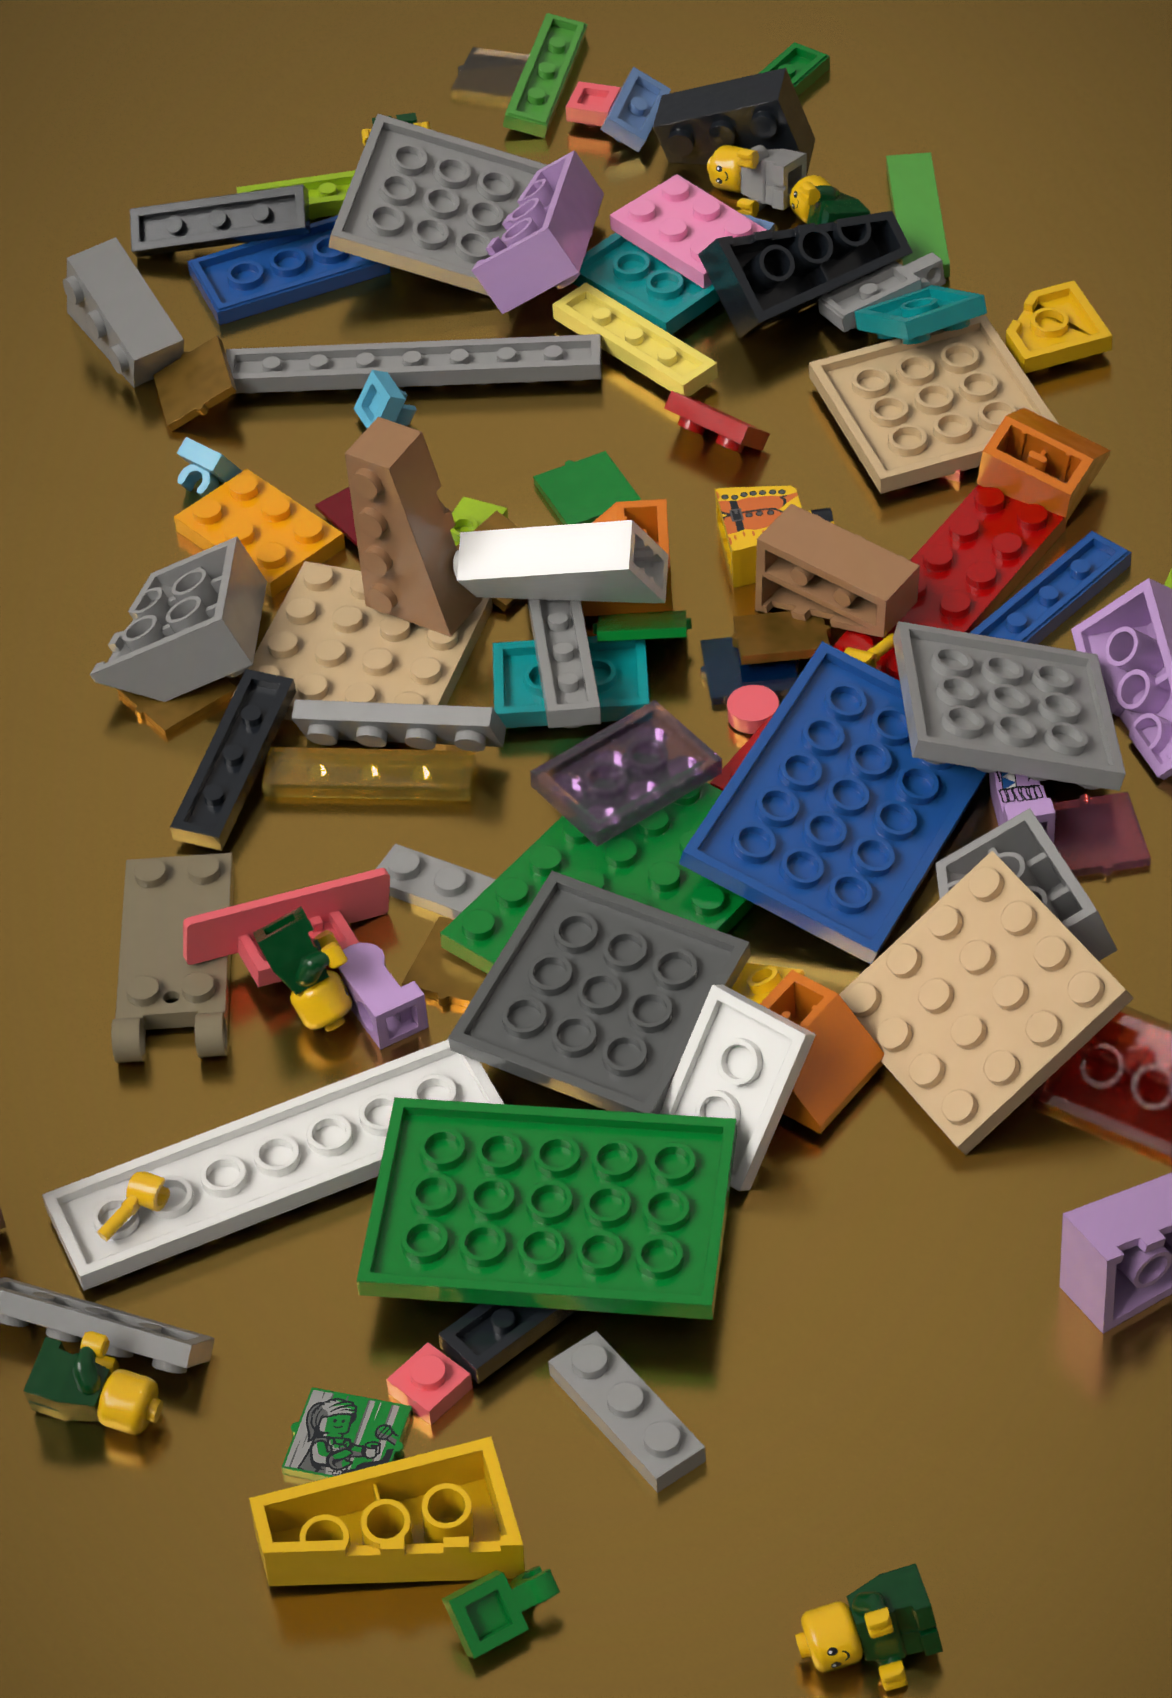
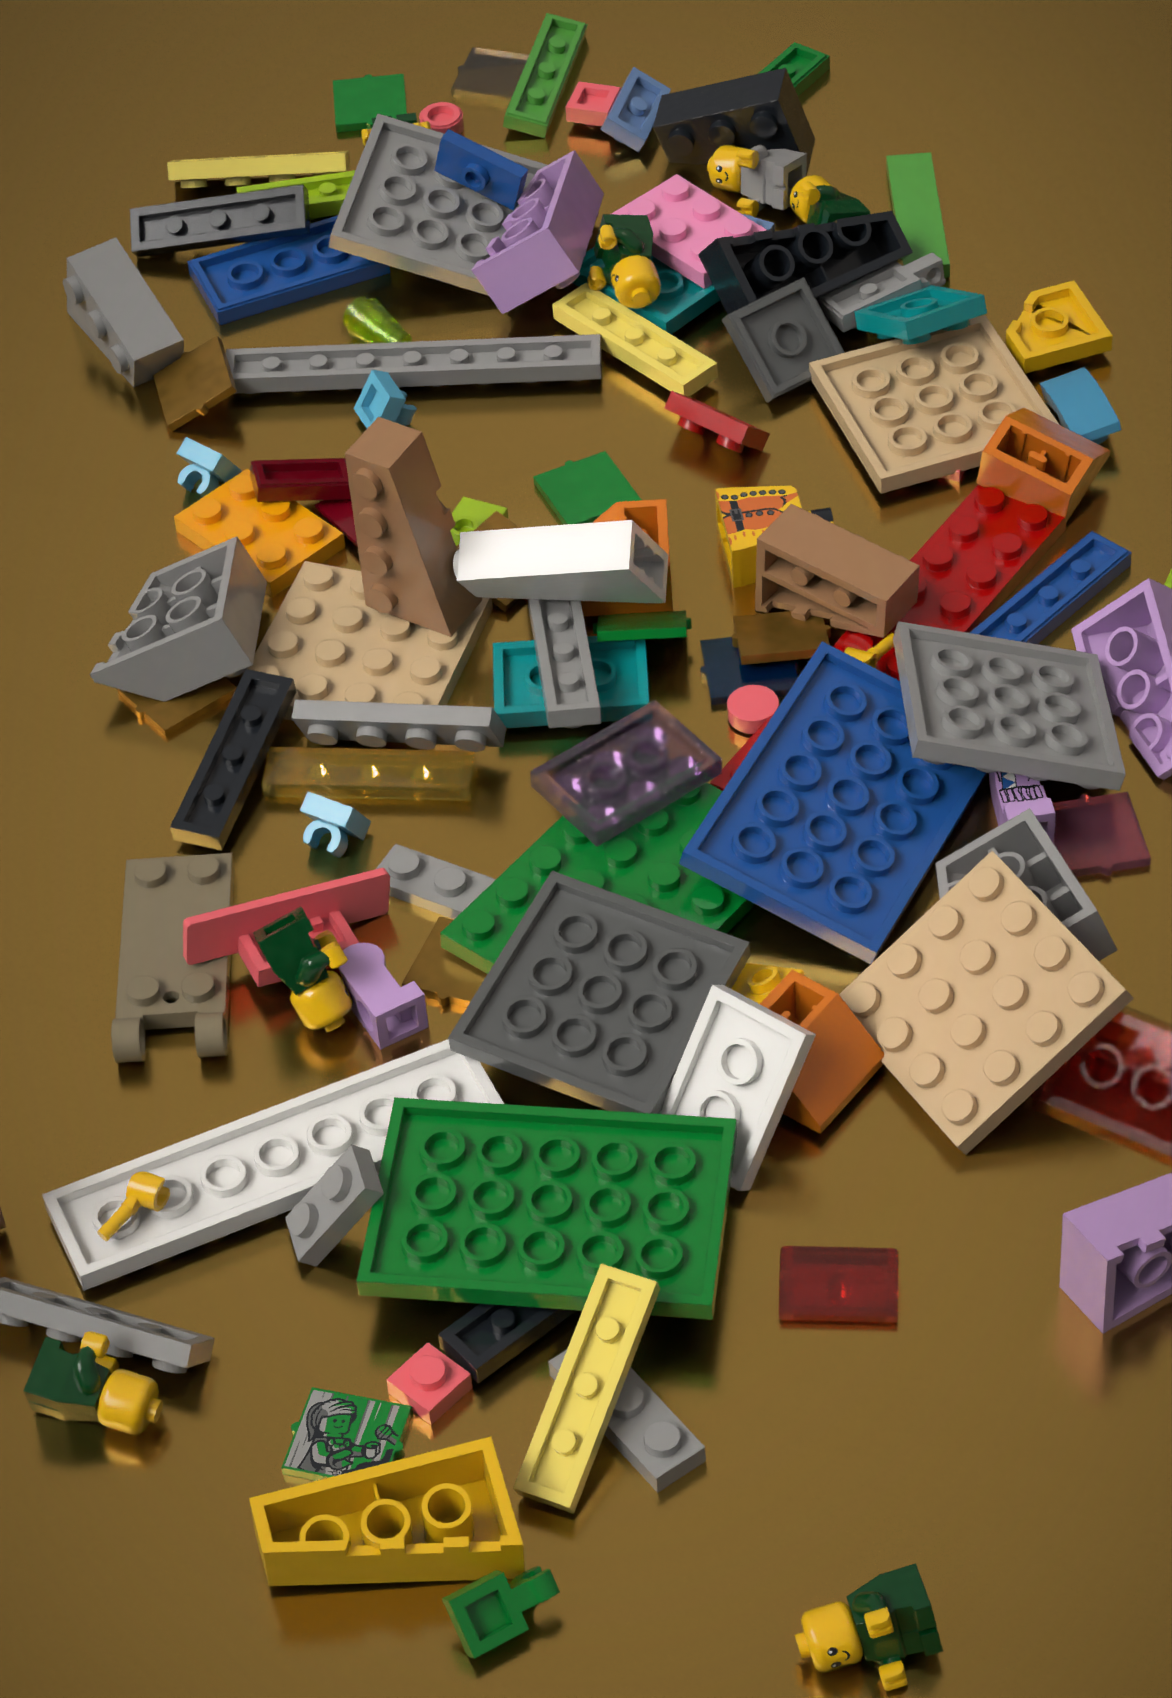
(238, 170): none -> light yellow plate
(300, 479): none -> dark red tile
(332, 818): none -> medium azure tile
(334, 1205): none -> light grey plate
(365, 97): none -> green piece
(372, 323): none -> clear neon green cone
(443, 117): none -> coral tile
(480, 169): none -> blue plate
(586, 1388): none -> light yellow plate
(626, 253): none -> piece
(781, 337): none -> dark grey plate
(838, 1283): none -> clear red slope
(1081, 405): none -> dark azure slope

